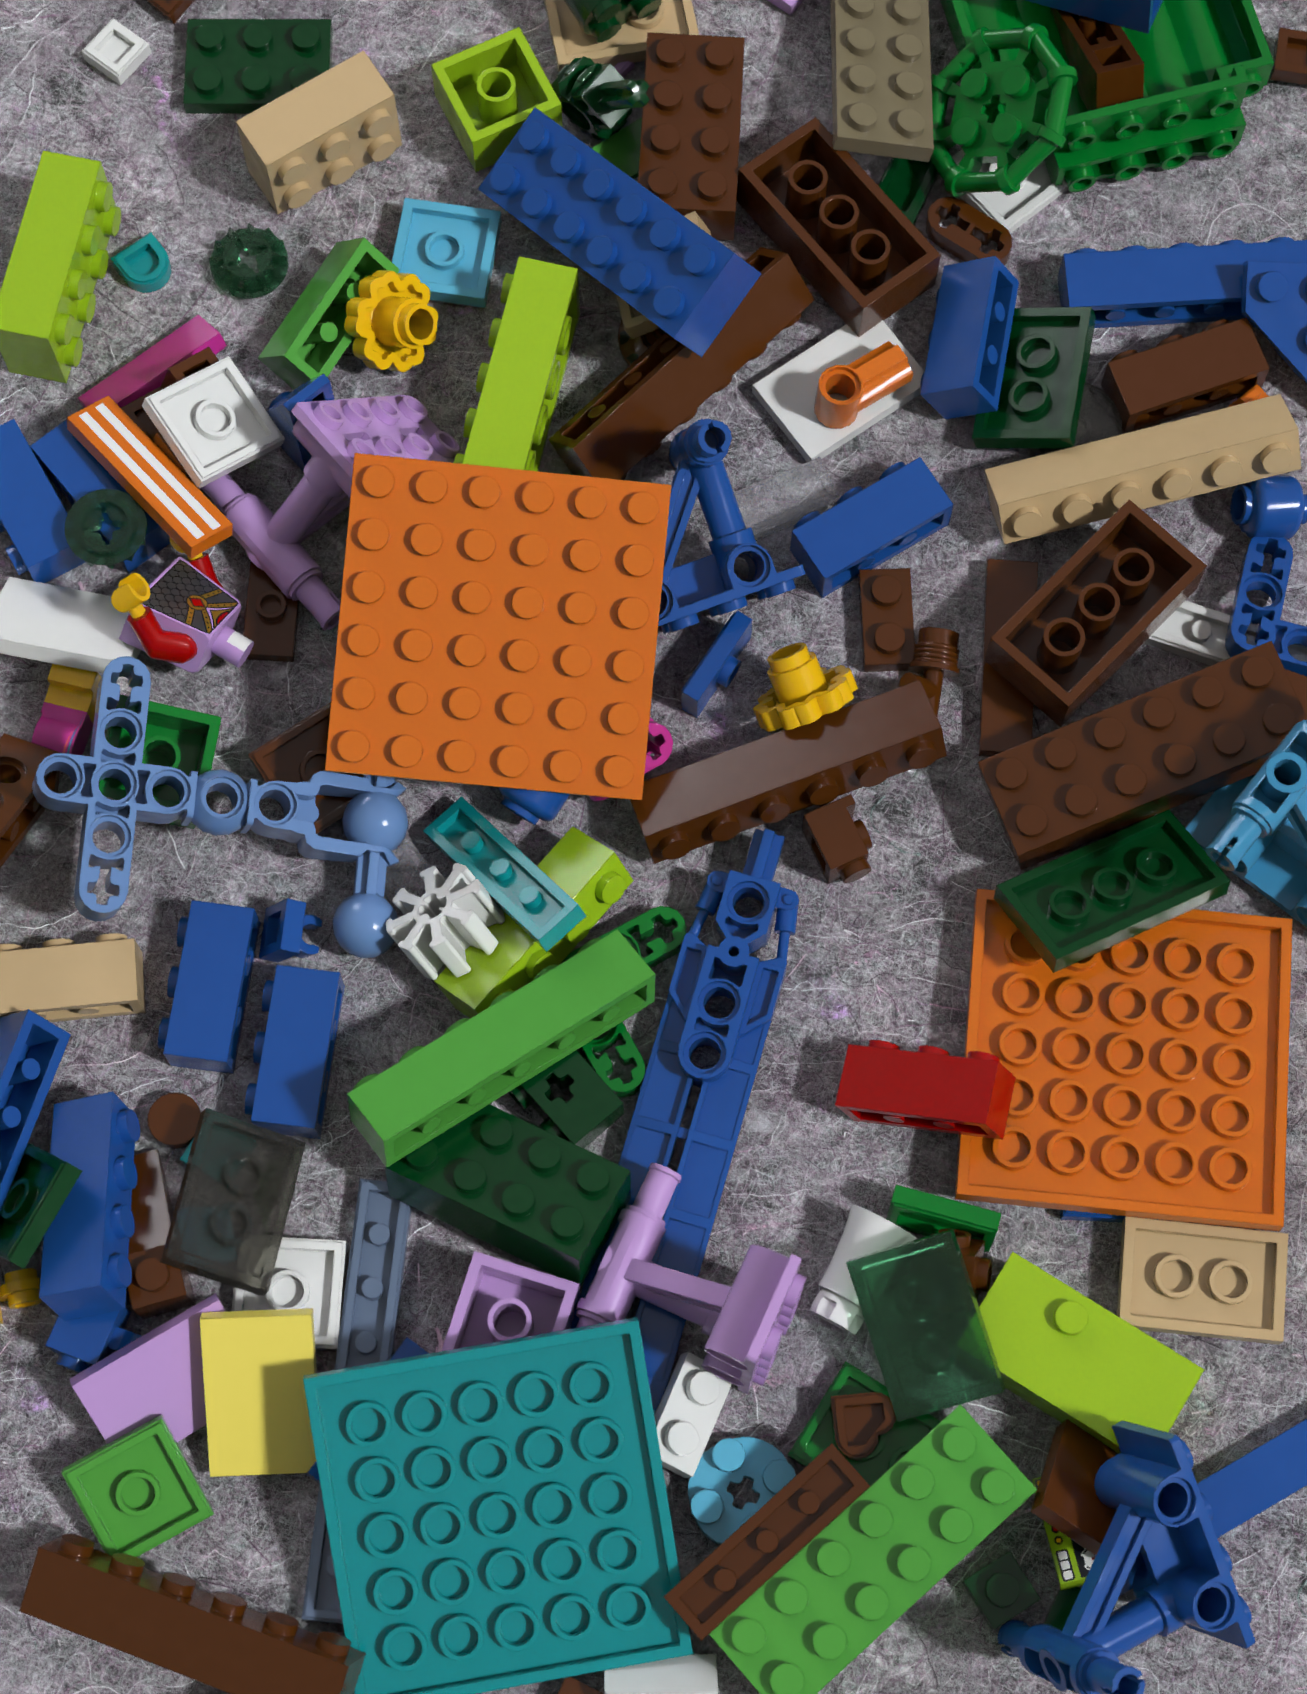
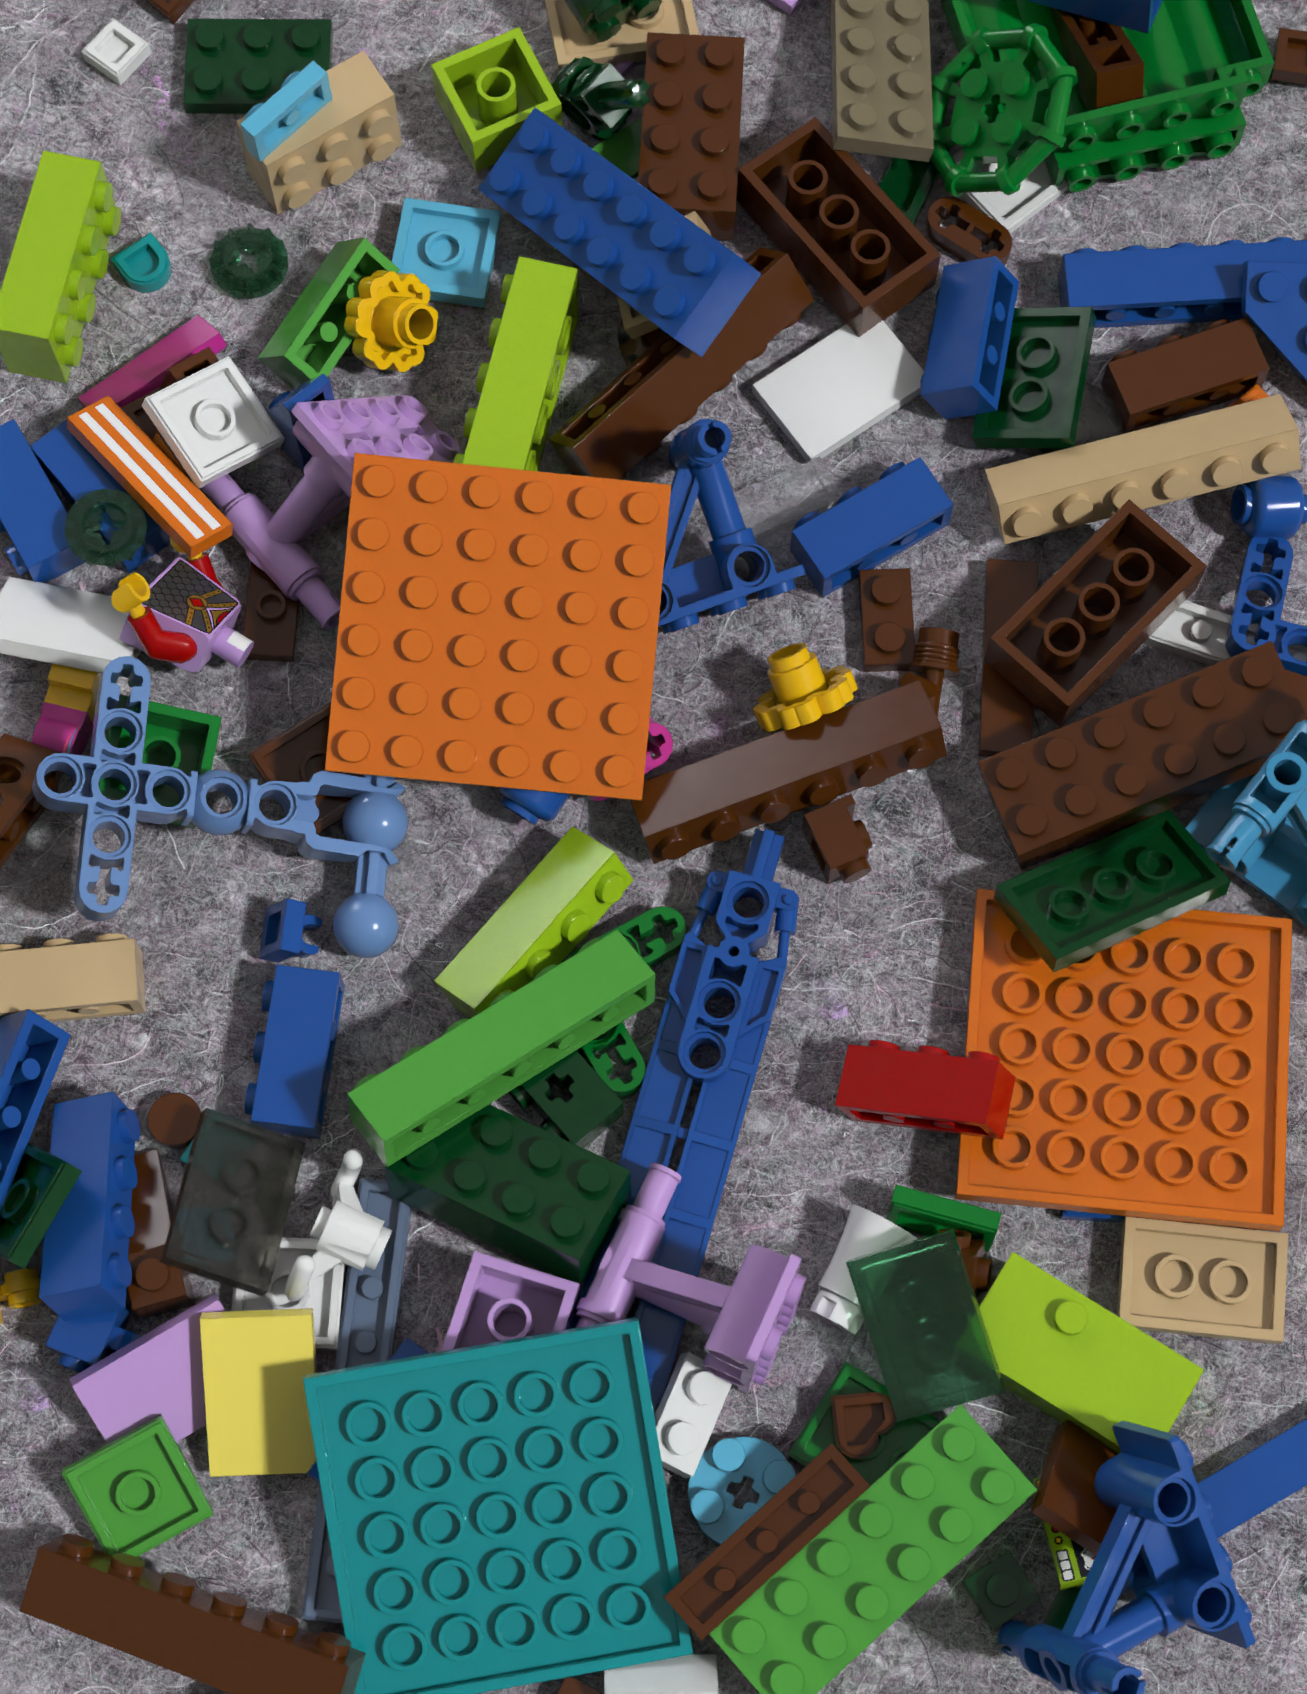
(210, 986): blue brick -> none
(286, 111): none -> medium azure plate
(343, 1233): none -> white piece
(445, 921): white gear -> none
(506, 873): teal plate -> none
(718, 664): blue plate -> none
(862, 383): orange piece -> none

